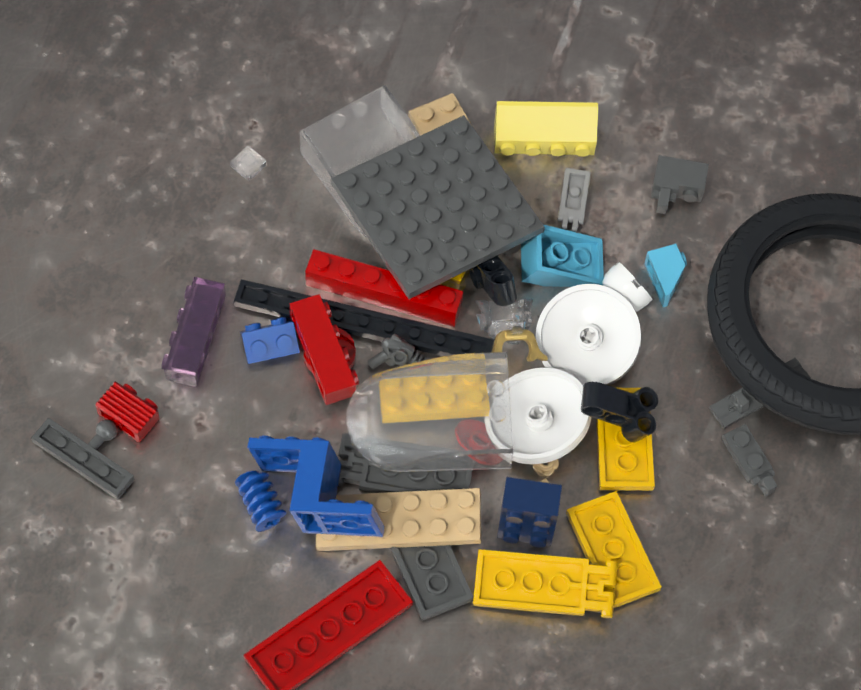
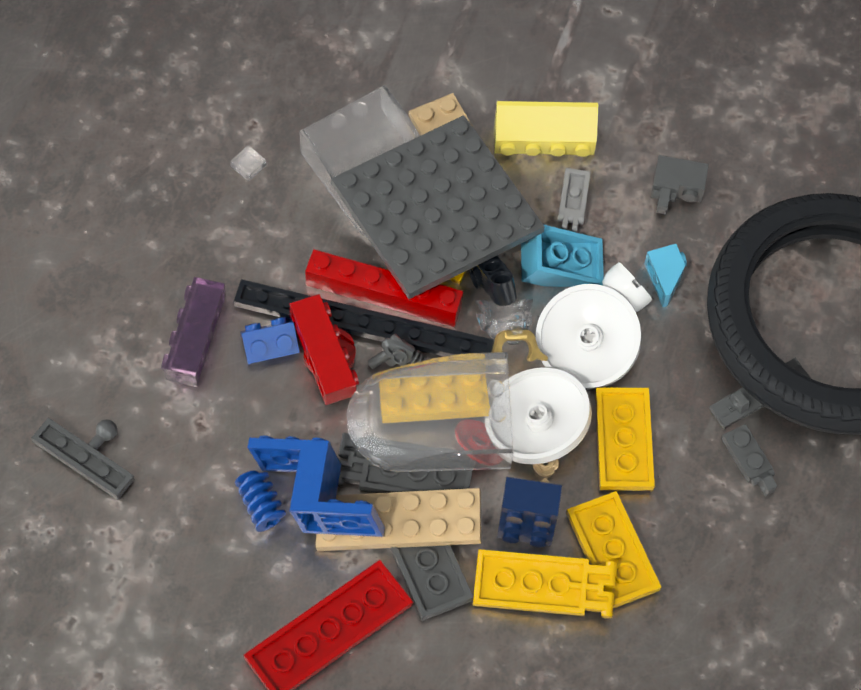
(128, 411): red brick -> none
(621, 408): black piece -> none

